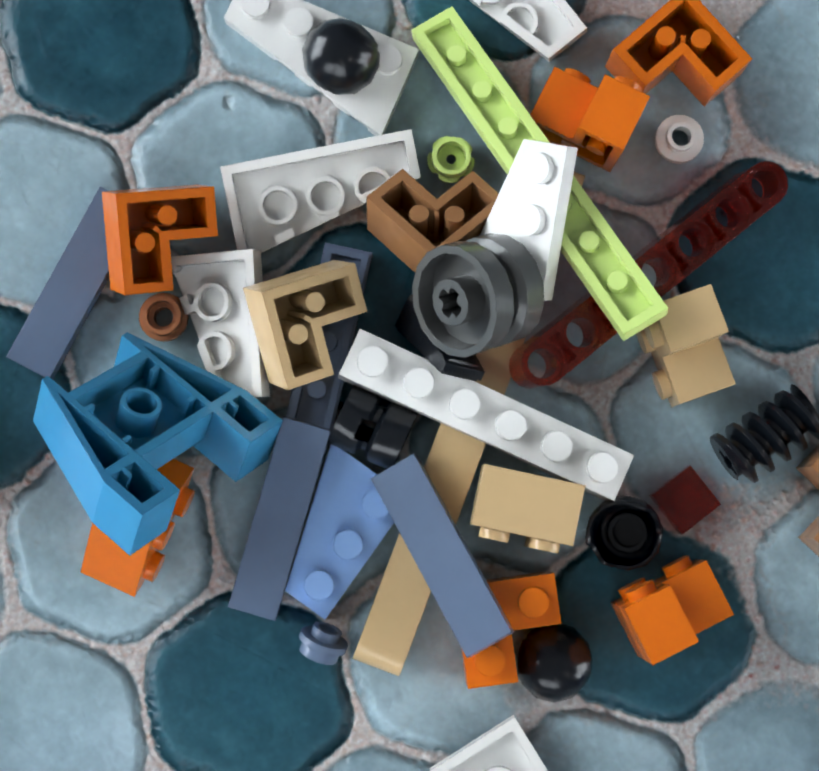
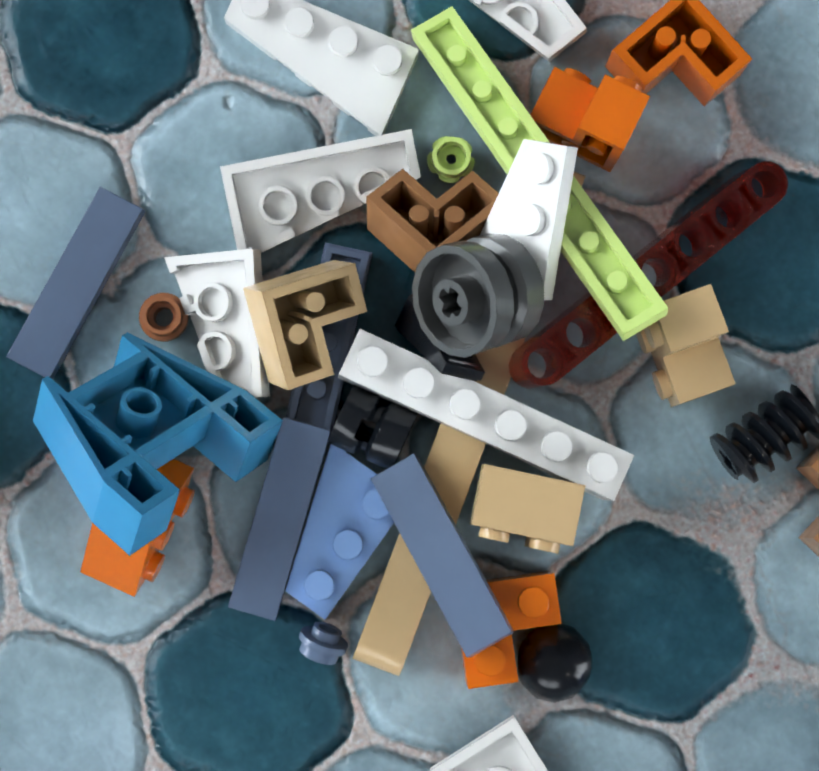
(140, 232): orange brick -> none
(341, 56): black hair -> none
(624, 533): black hair -> none
(669, 149): white plate -> none
(670, 611): orange brick -> none
(684, 500): clear red plate -> none

